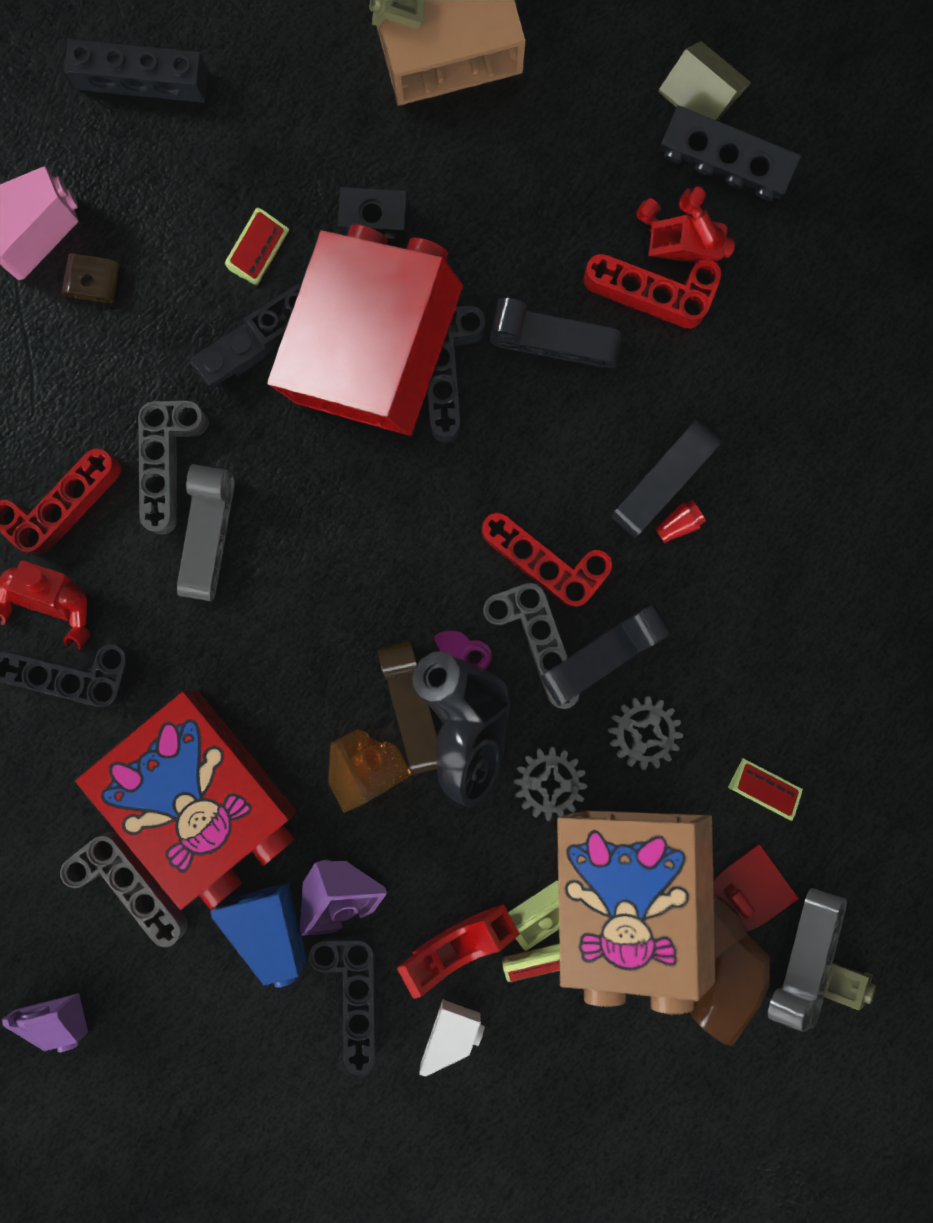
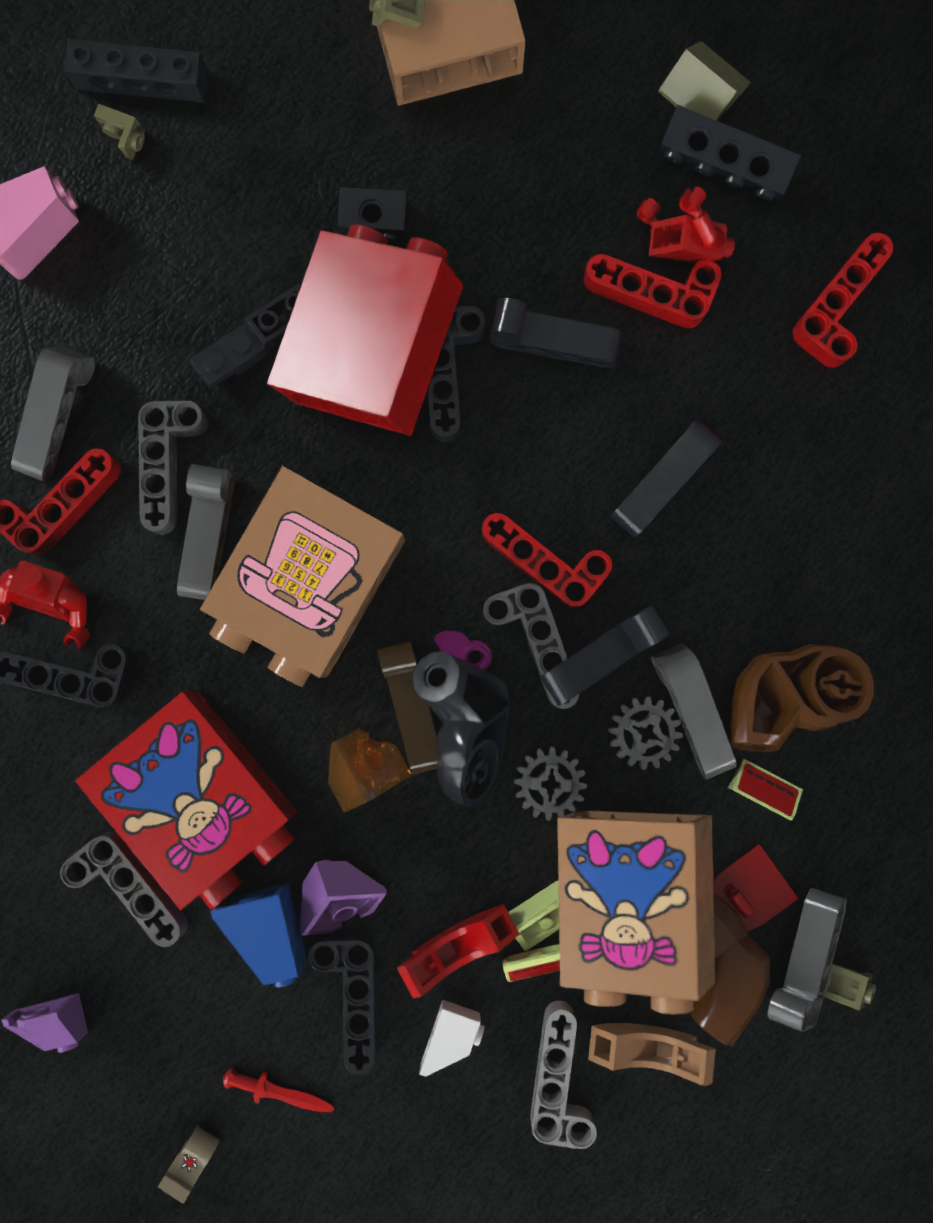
(48, 409): none -> dark grey beam
(90, 278): dark brown piece -> none
(121, 127): none -> olive bracket
(189, 1164): none -> dark tan leg
(256, 246): red slope -> none
(265, 1089): none -> red sword
(301, 577): none -> medium nougat brick
(558, 1072): none -> light grey beam
(654, 1047): none -> medium nougat arch
(681, 521): red cone -> none
(696, 709): none -> dark grey beam
(798, 689): none -> reddish brown piece
(844, 294): none -> red beam

